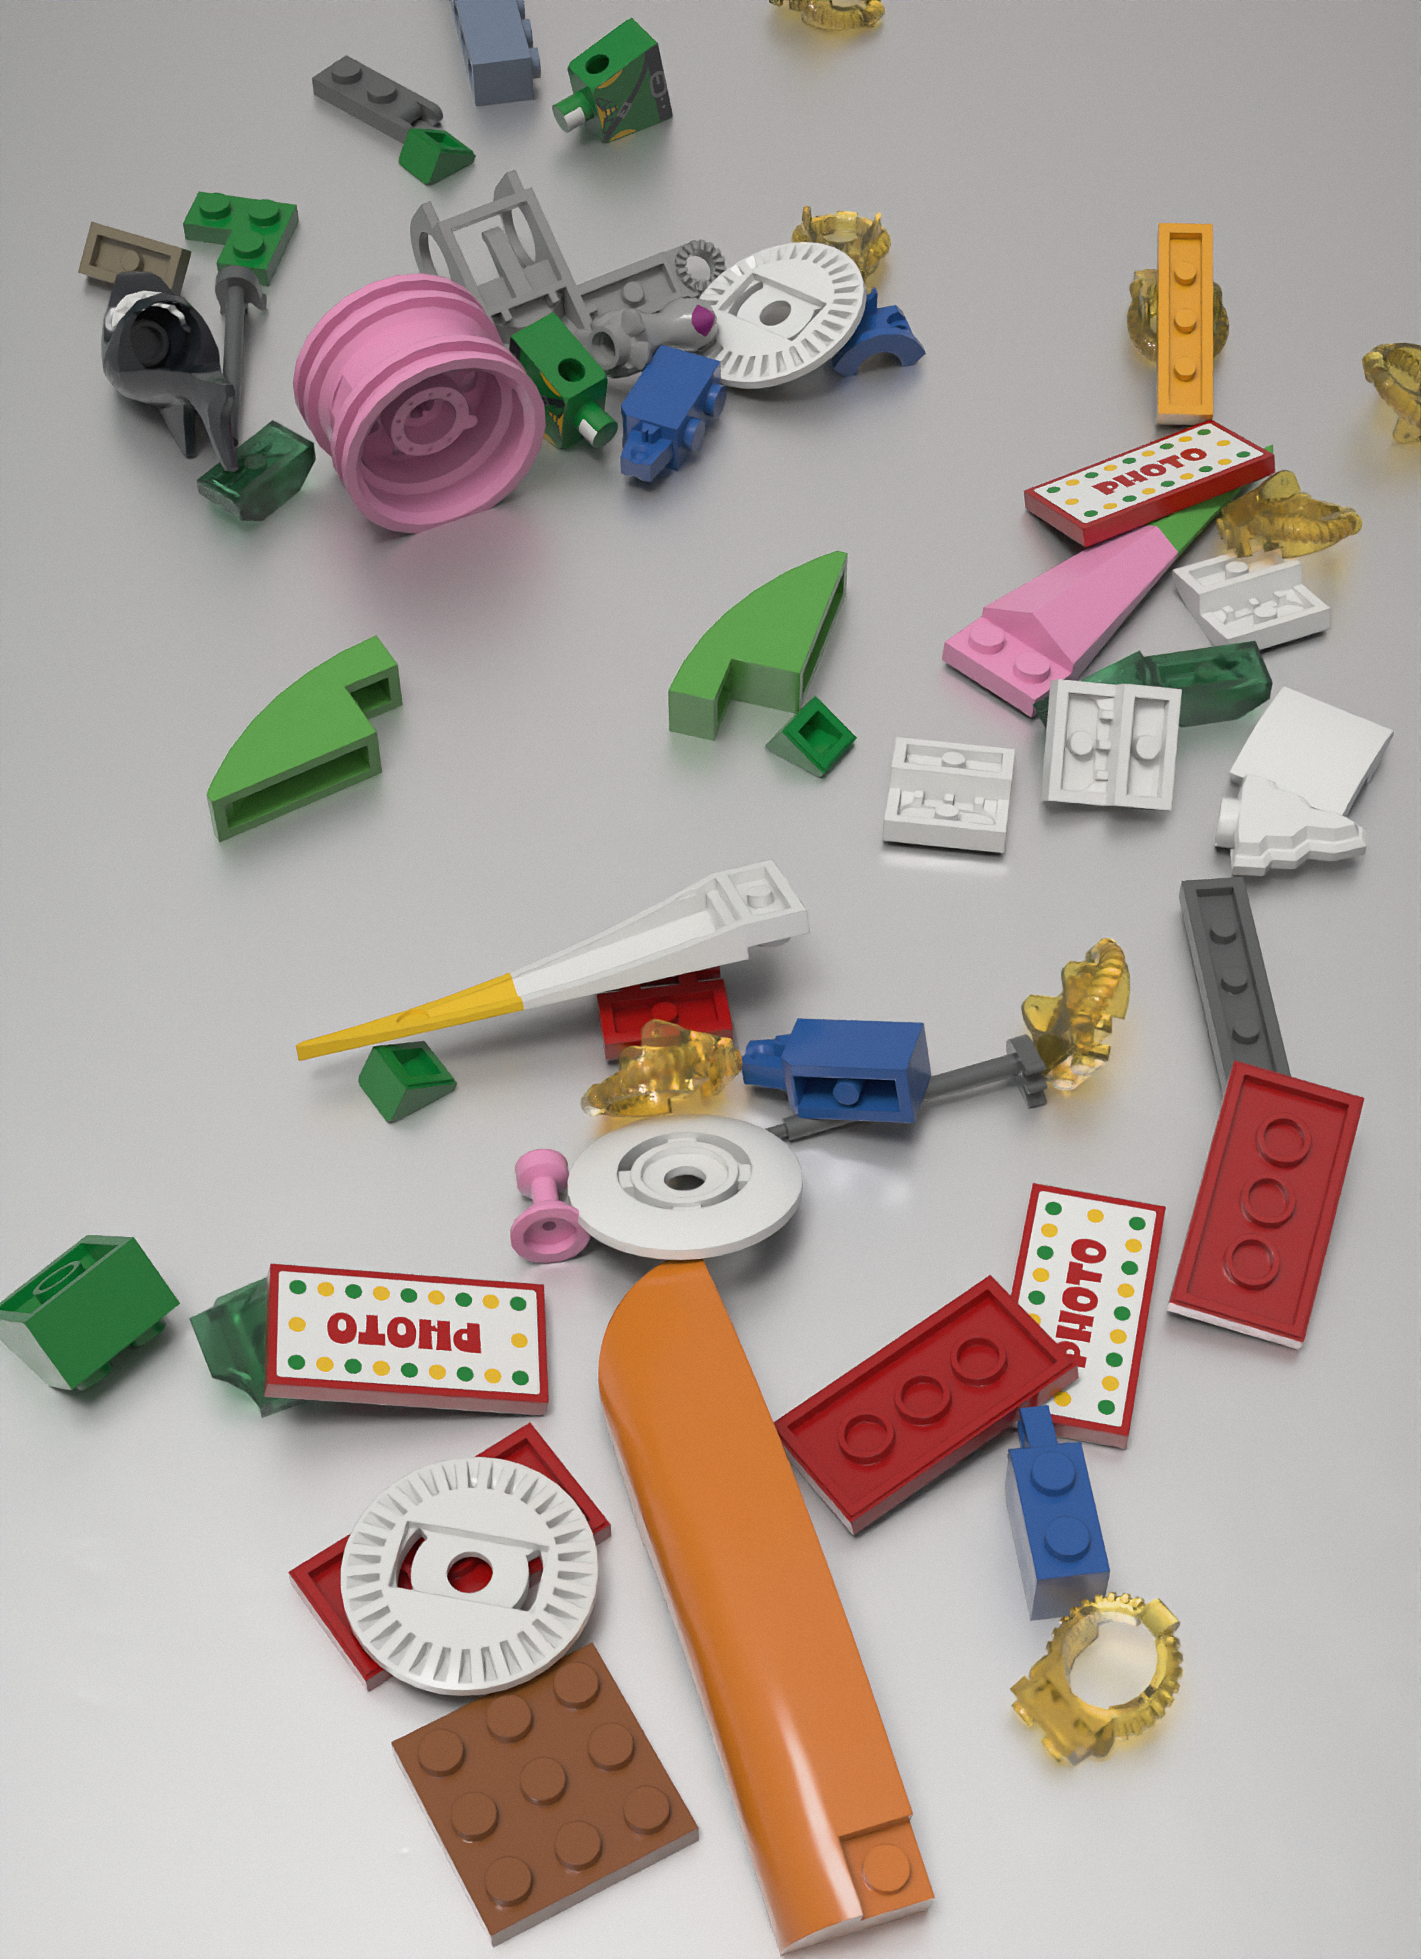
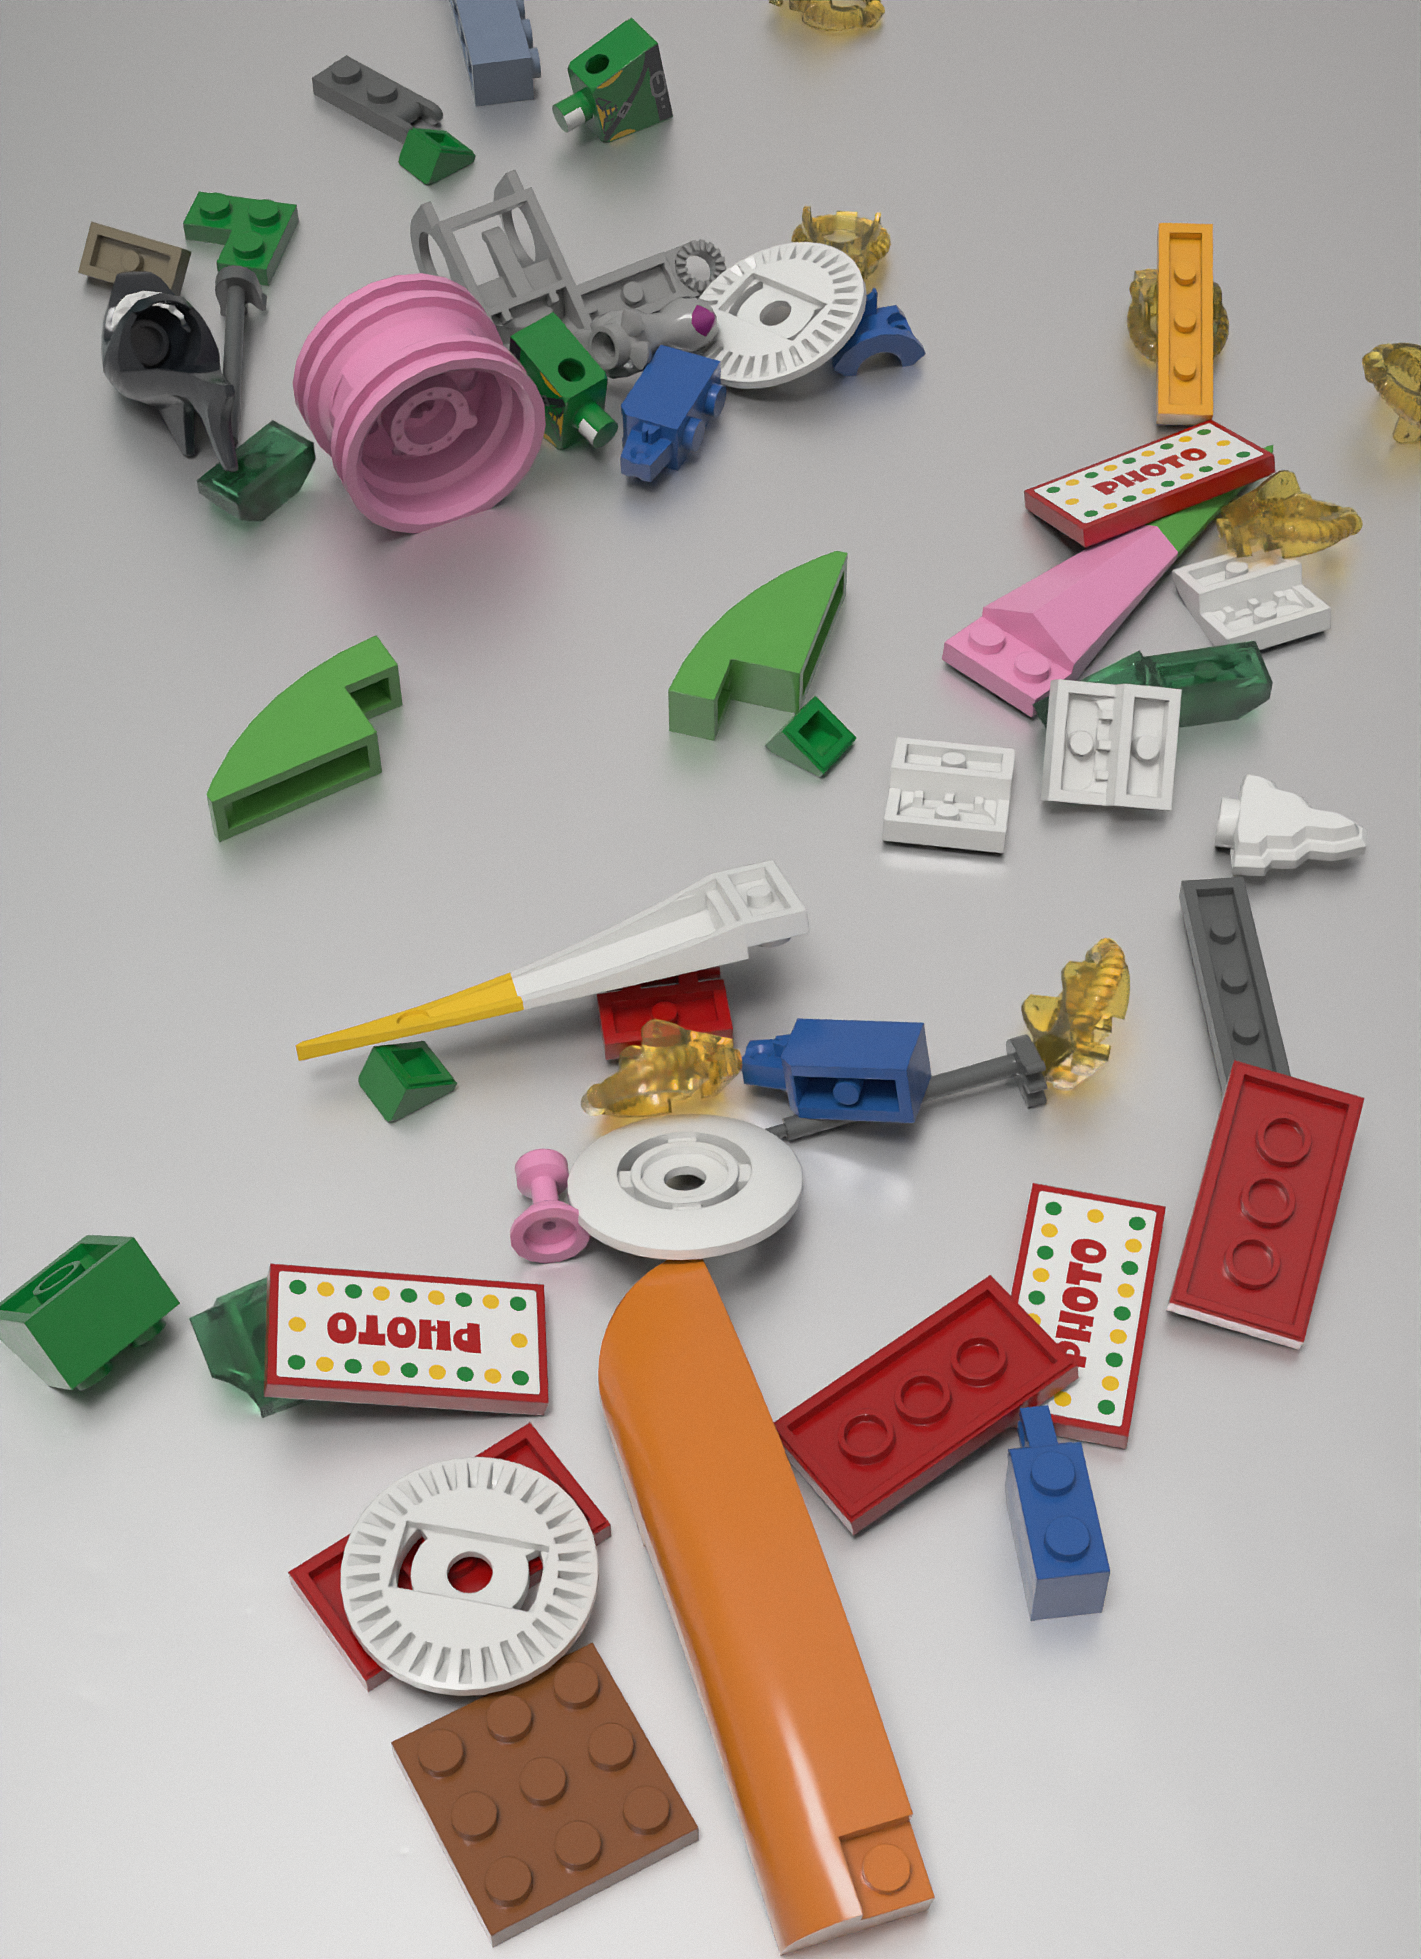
(1074, 1726): clear yellow piece -> none
(1313, 751): white slope -> none

